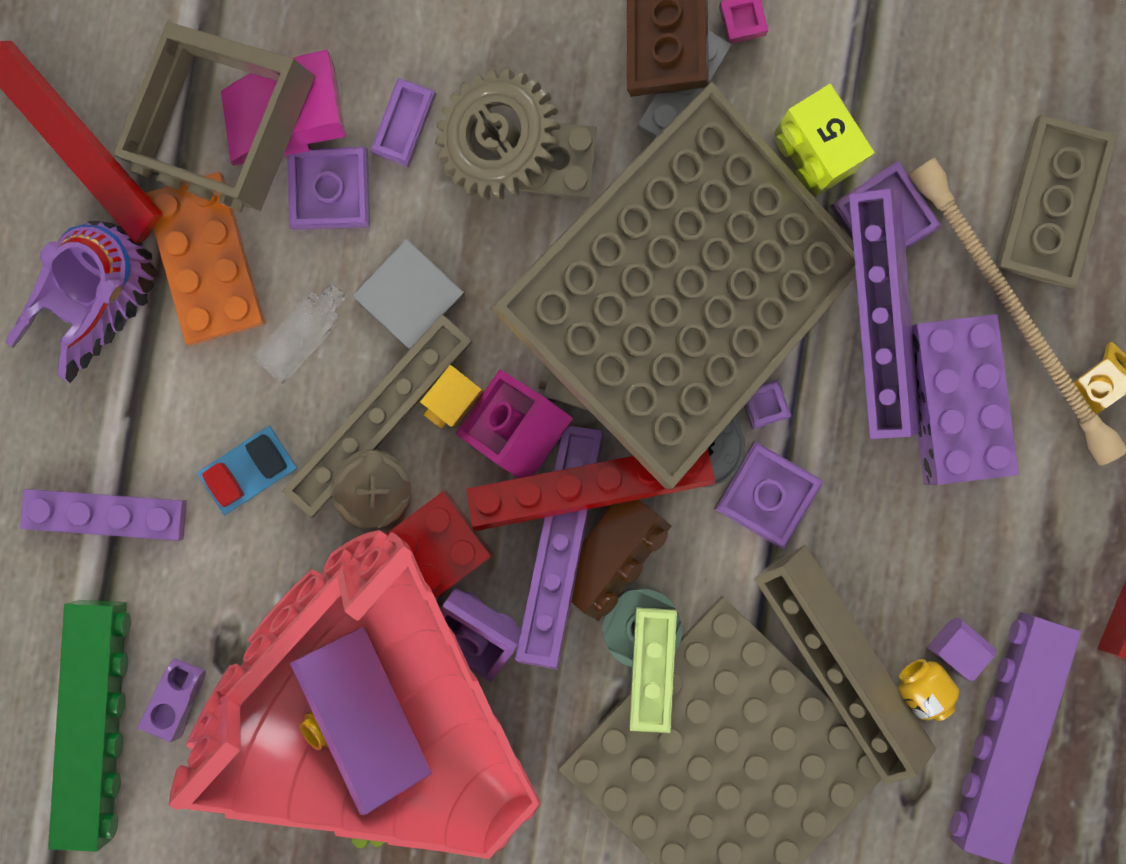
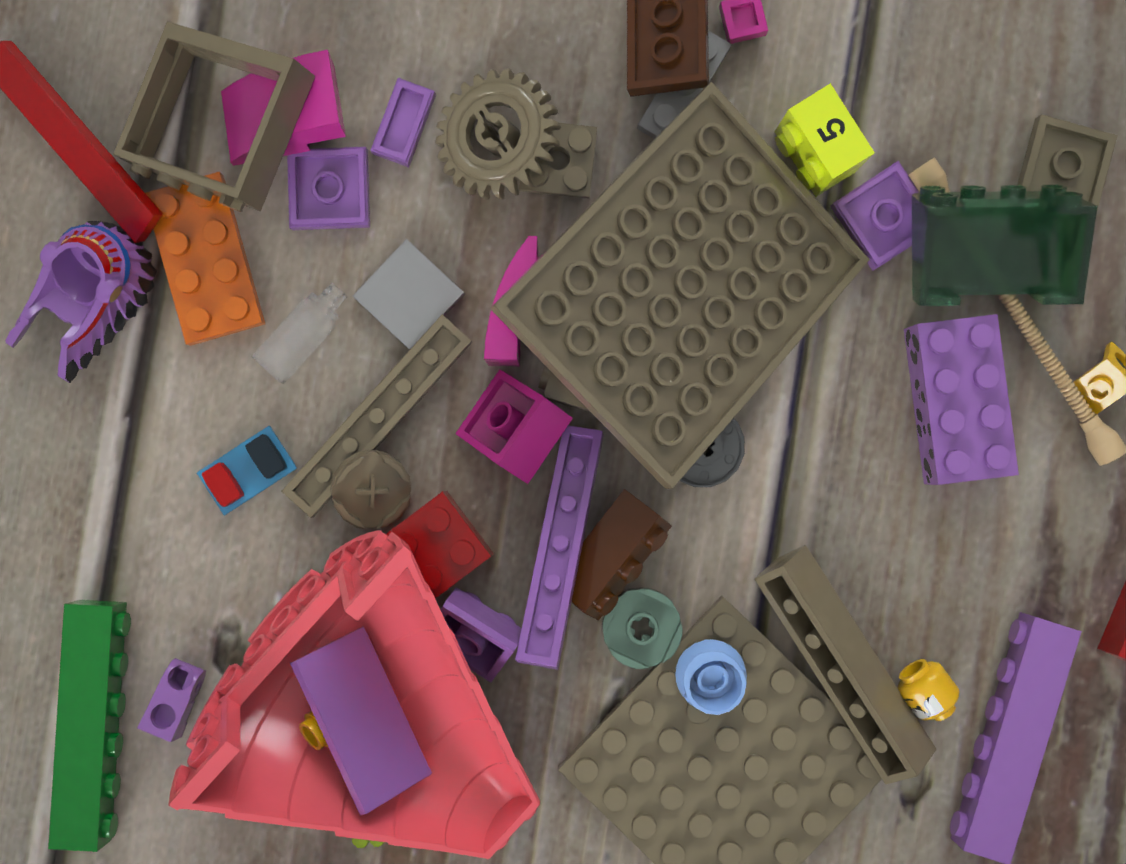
(103, 514): medium lavender plate -> none
(450, 398): yellow brick -> none
(501, 344): none -> dark pink slope
(574, 491): red plate -> none
(653, 670): yellowish green tile -> none
(711, 676): none -> light blue piece
(767, 405): medium lavender tile -> none
(768, 495): medium lavender tile -> none
(885, 313): medium lavender brick -> none
(962, 649): medium lavender piece -> none
(1000, 244): none -> clear green windscreen

